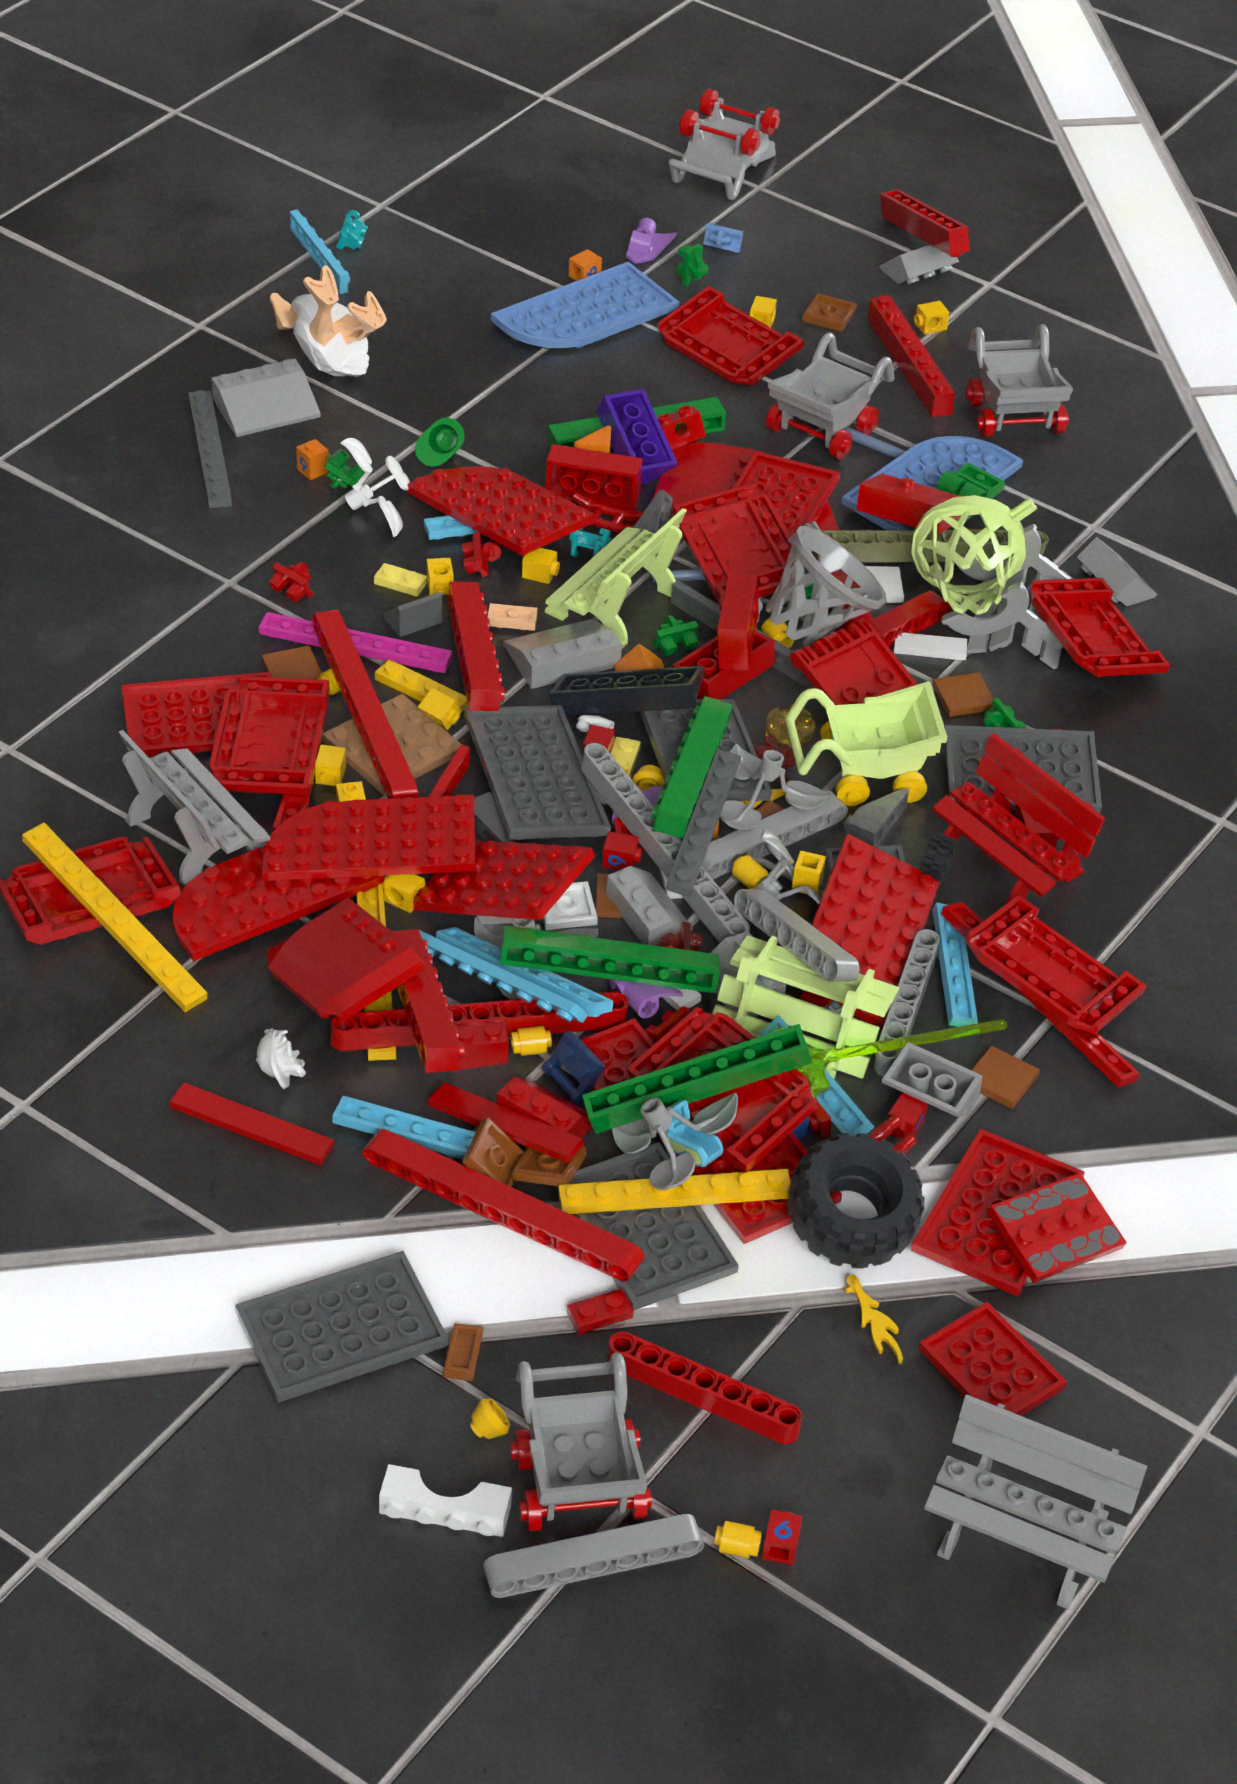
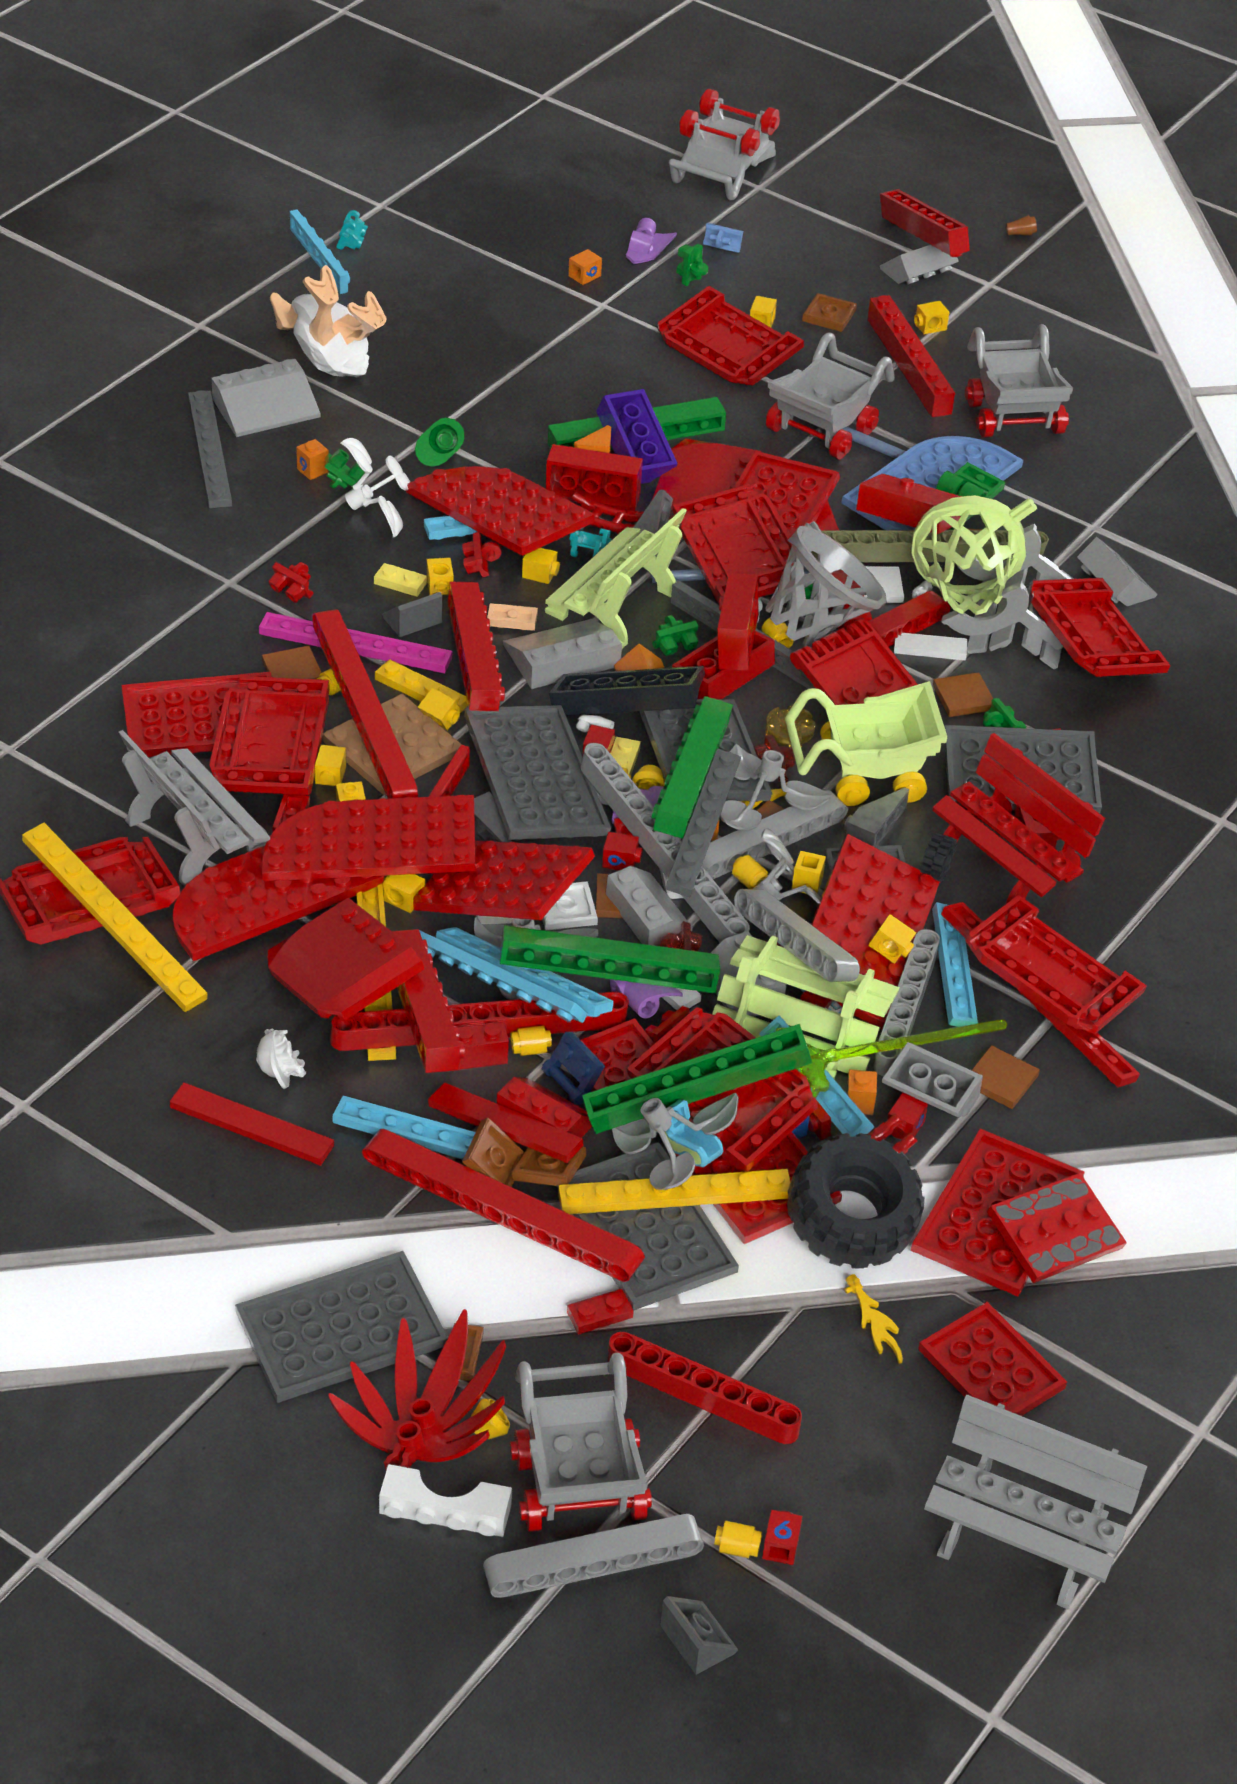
(421, 1423): none -> red plant
(586, 309): medium blue plate -> none
(690, 430): red brick -> none
(695, 1633): none -> dark grey slope
(862, 1089): none -> orange brick
(893, 939): none -> yellow brick
(922, 588): none -> white arm
(1022, 226): none -> dark orange cone

